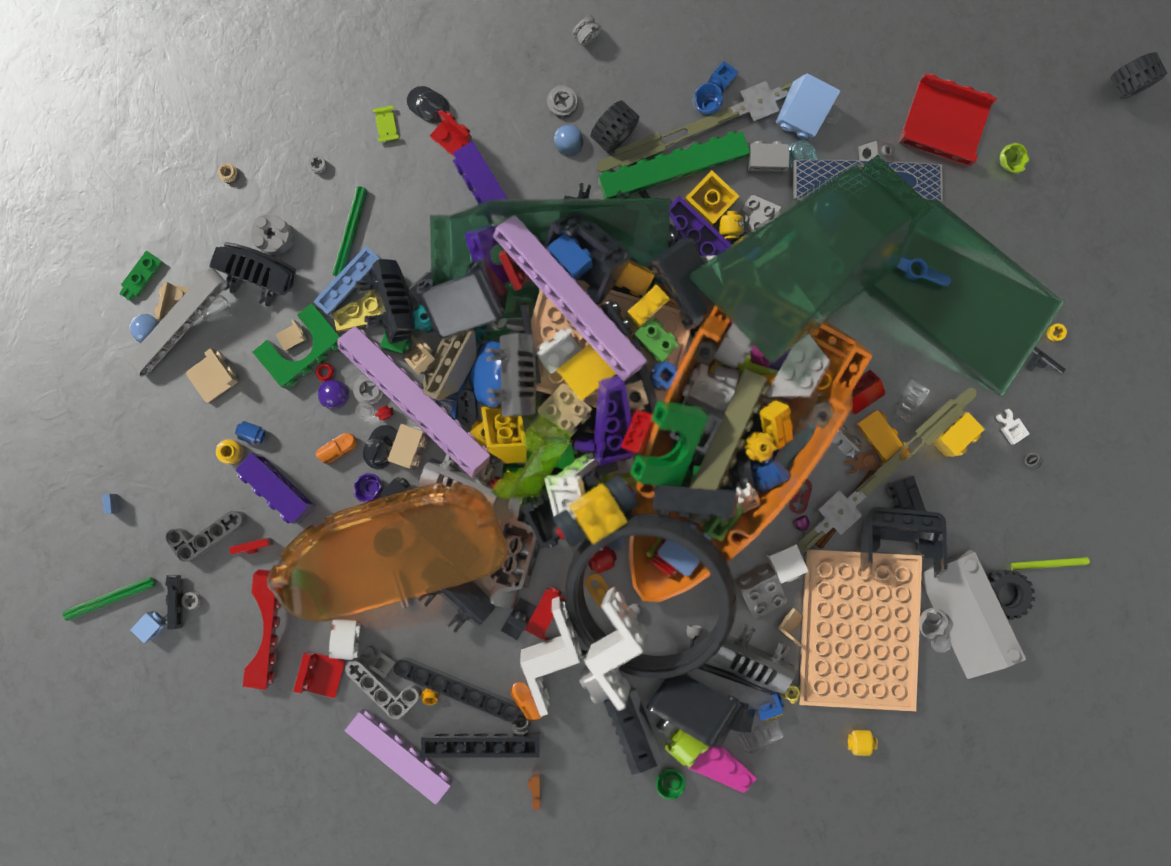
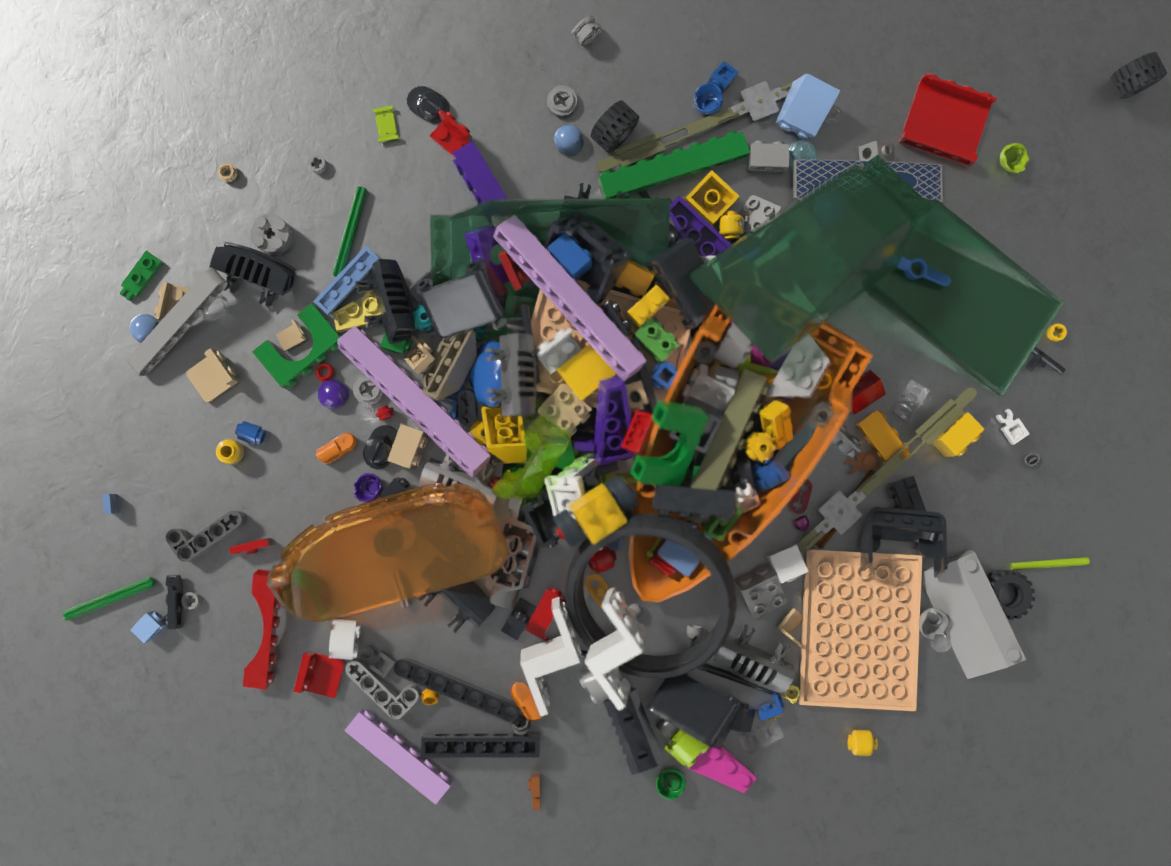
(275, 488): dark purple brick -> none

